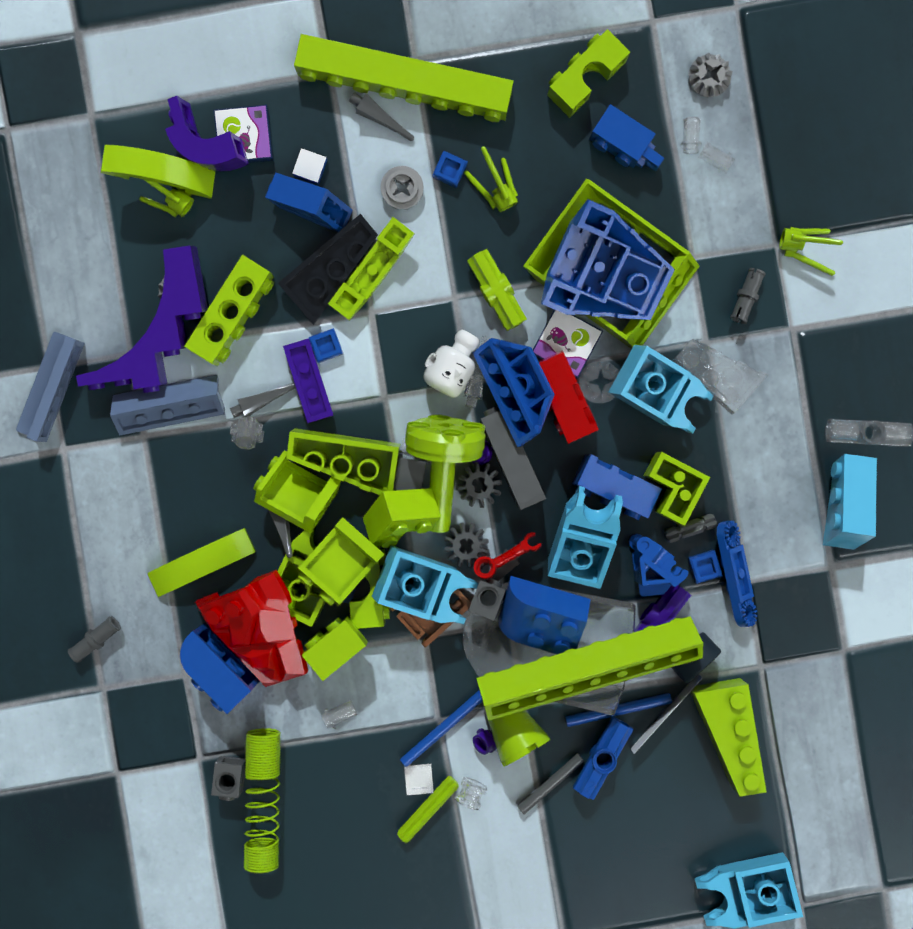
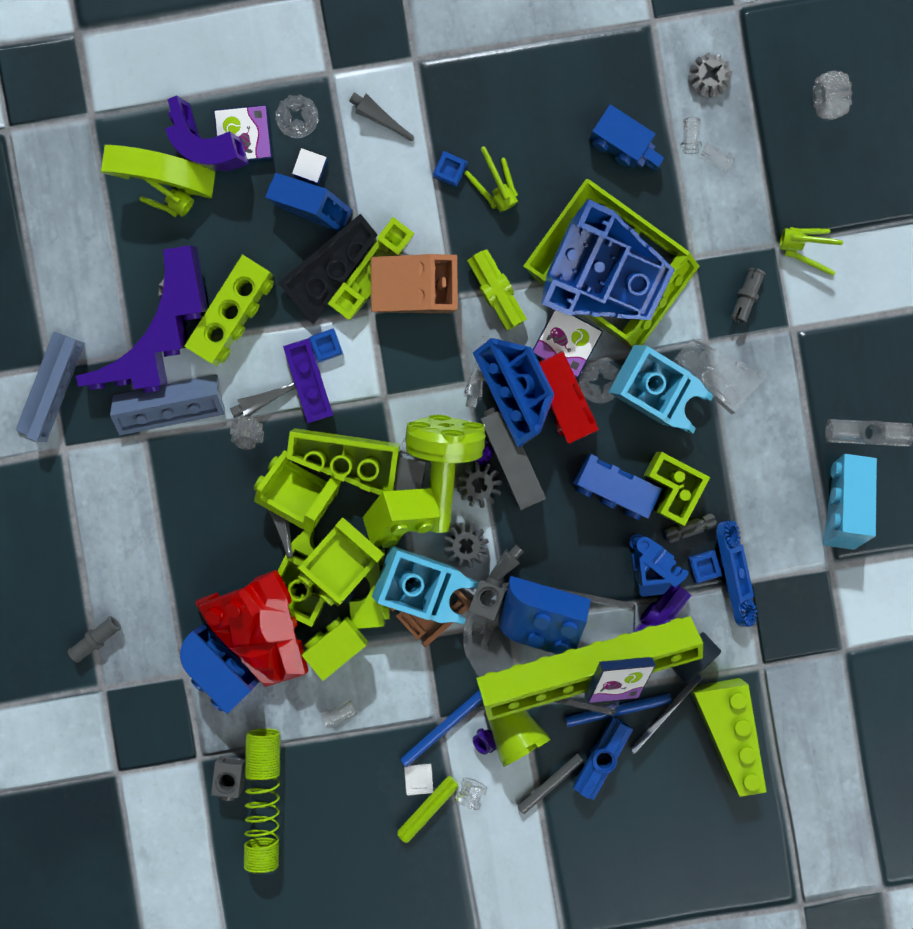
(201, 562): lime slope -> none
(297, 128): none -> clear gear
(403, 78): lime brick -> none
(403, 175): light grey gear -> none
(414, 284): none -> nougat slope
(451, 367): white piece -> none
(499, 561): red brick -> none
(585, 541): medium azure brick -> none
(603, 55): lime arch -> none
(619, 679): none -> tile
(743, 894): medium azure brick -> none
(832, 95): none -> clear gear

